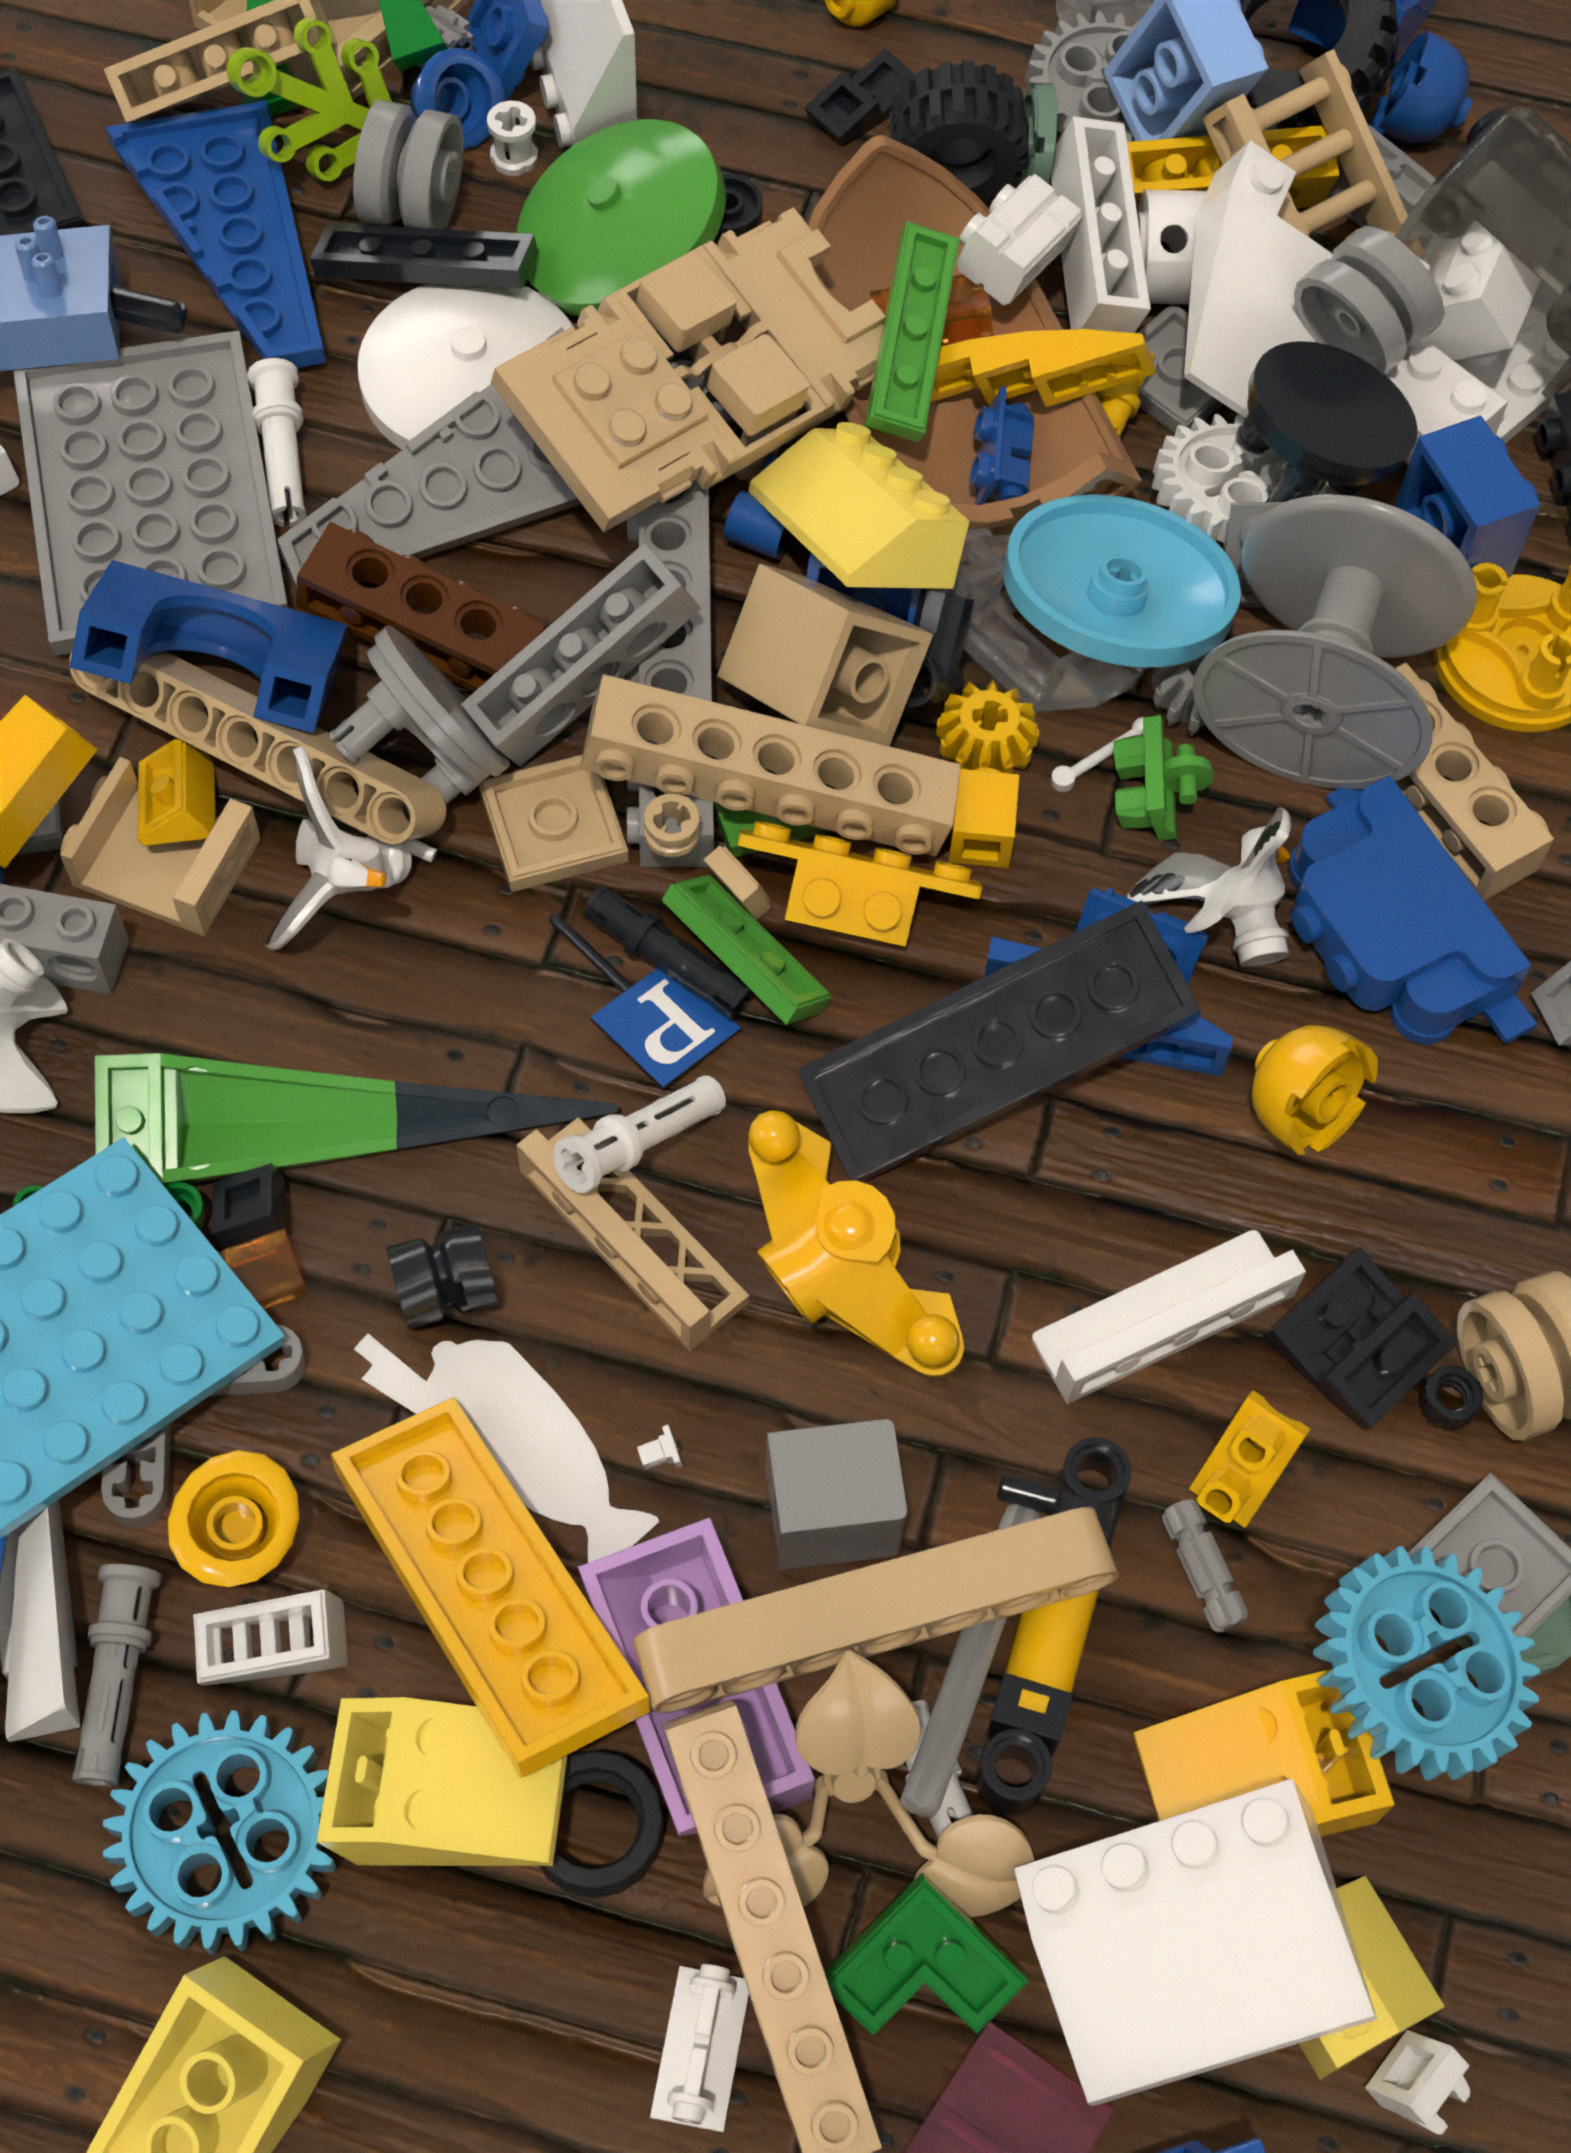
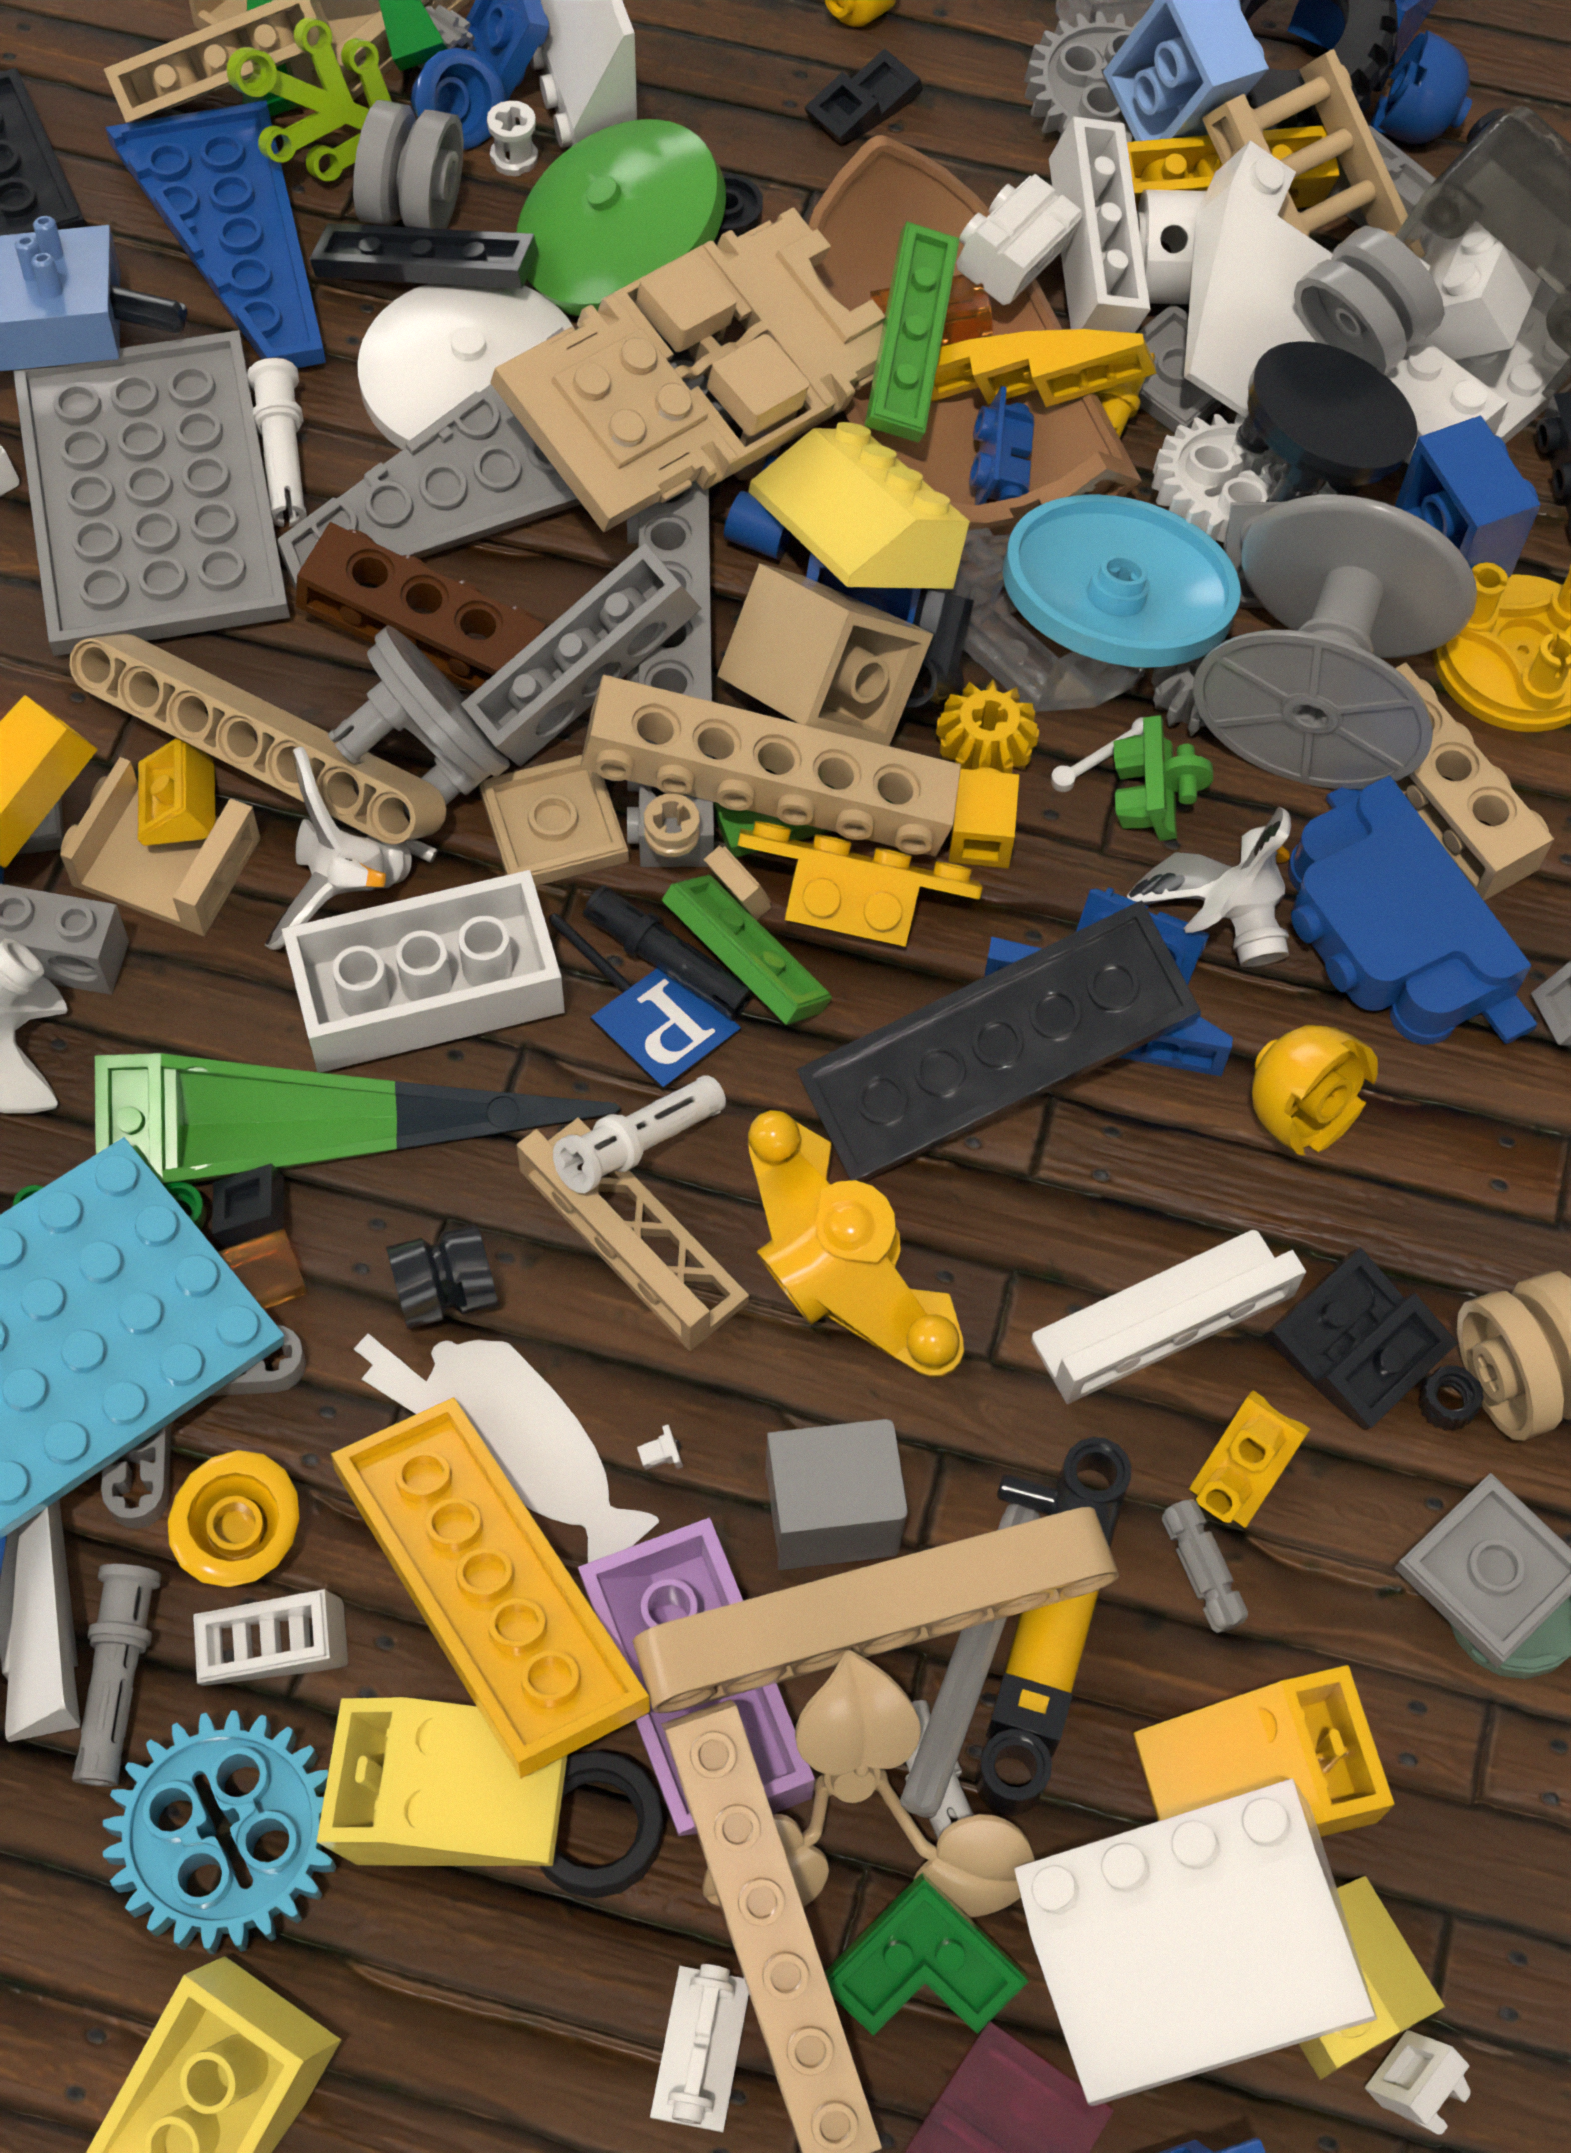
(150, 612): blue arch -> none
(424, 970): none -> white brick
(966, 123): black tyre -> none
(1041, 129): sand green tile -> none
(1461, 1724): medium azure gear -> none

